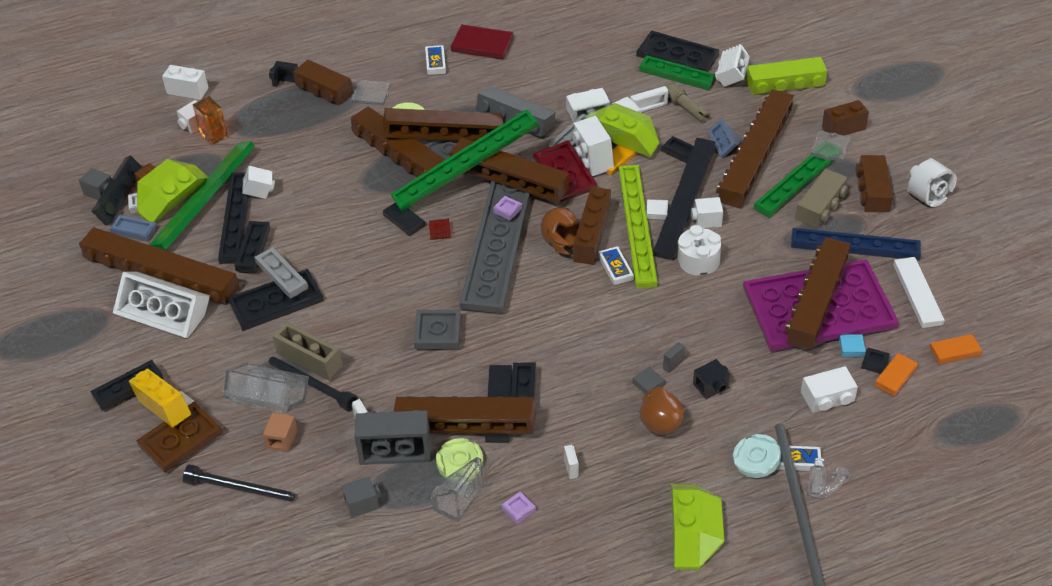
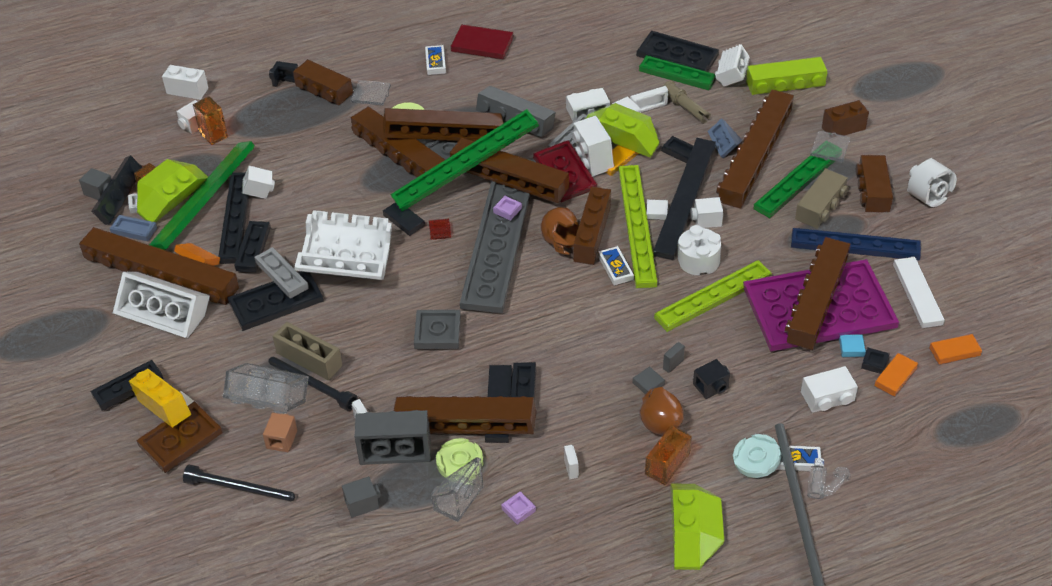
(196, 253): none -> orange tile
(345, 247): none -> white slope
(668, 455): none -> clear orange brick
(709, 296): none -> lime tile

